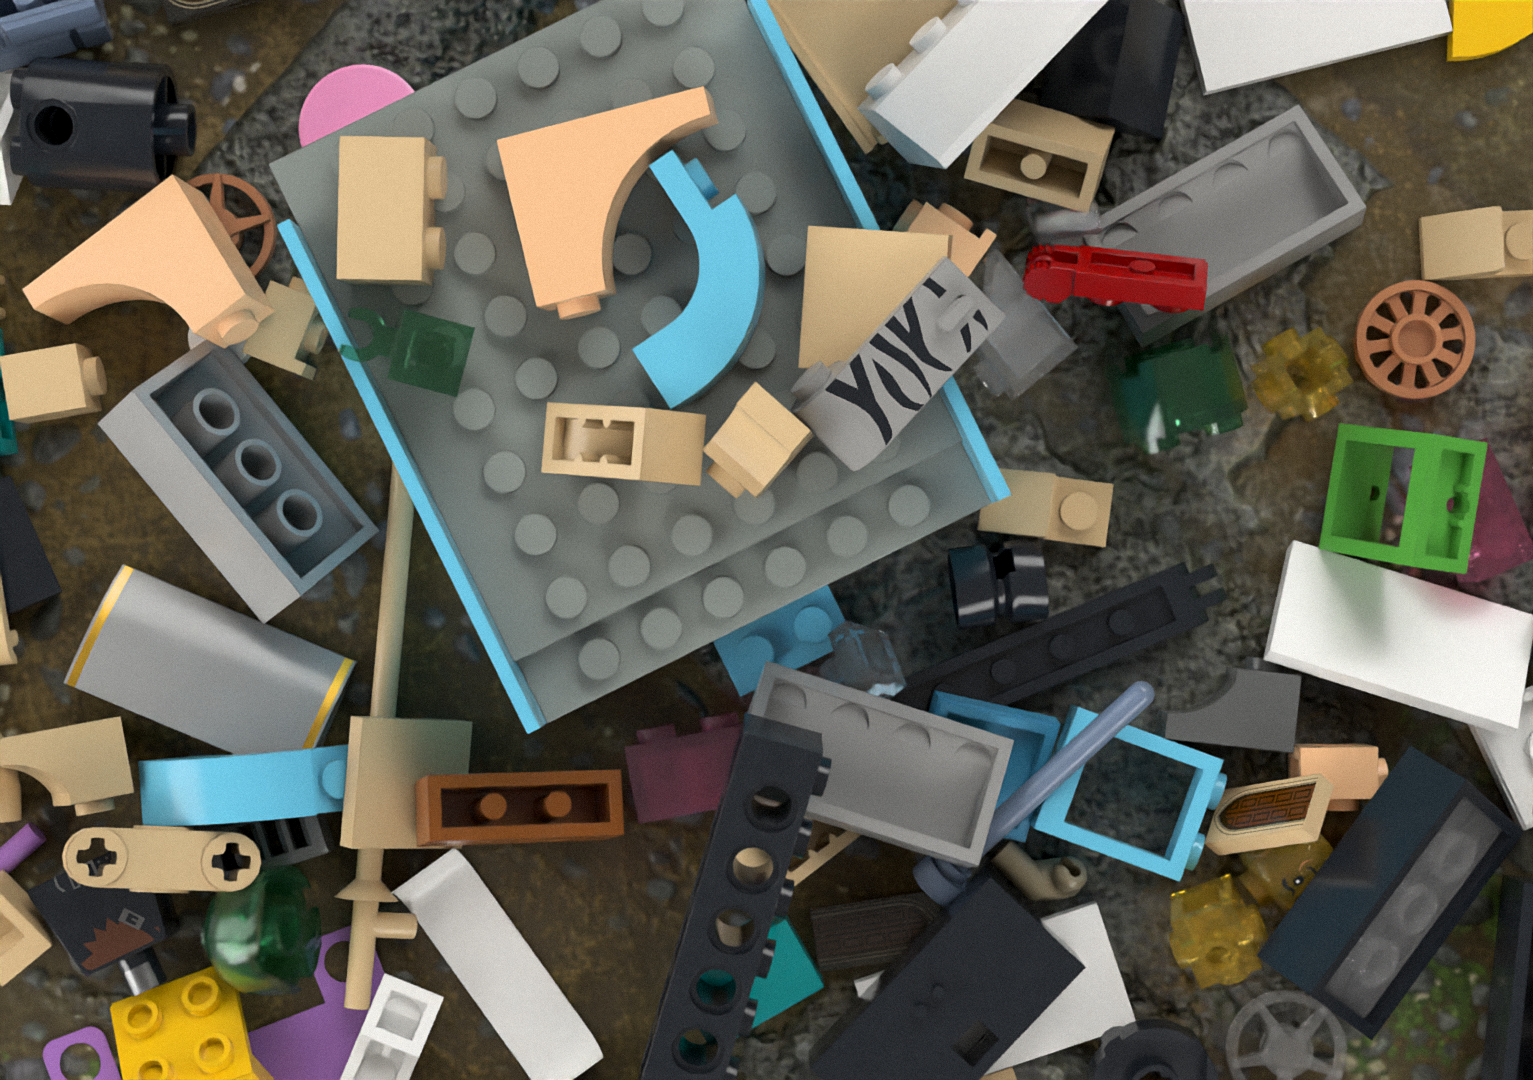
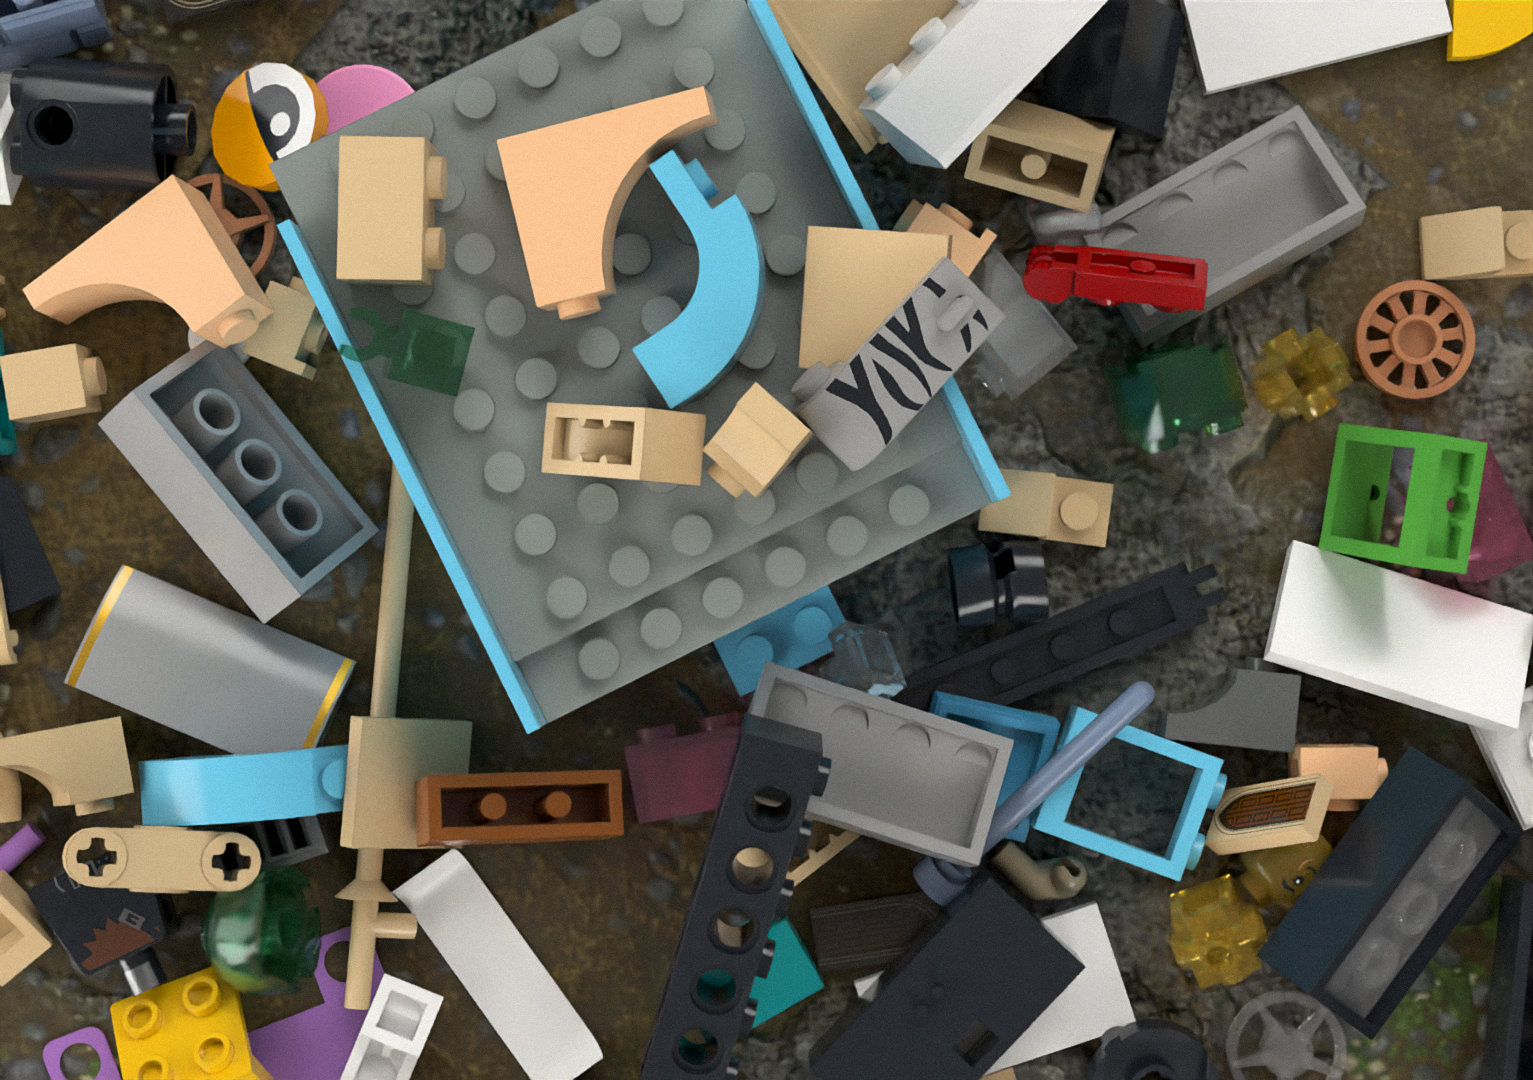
(265, 118): none -> tile

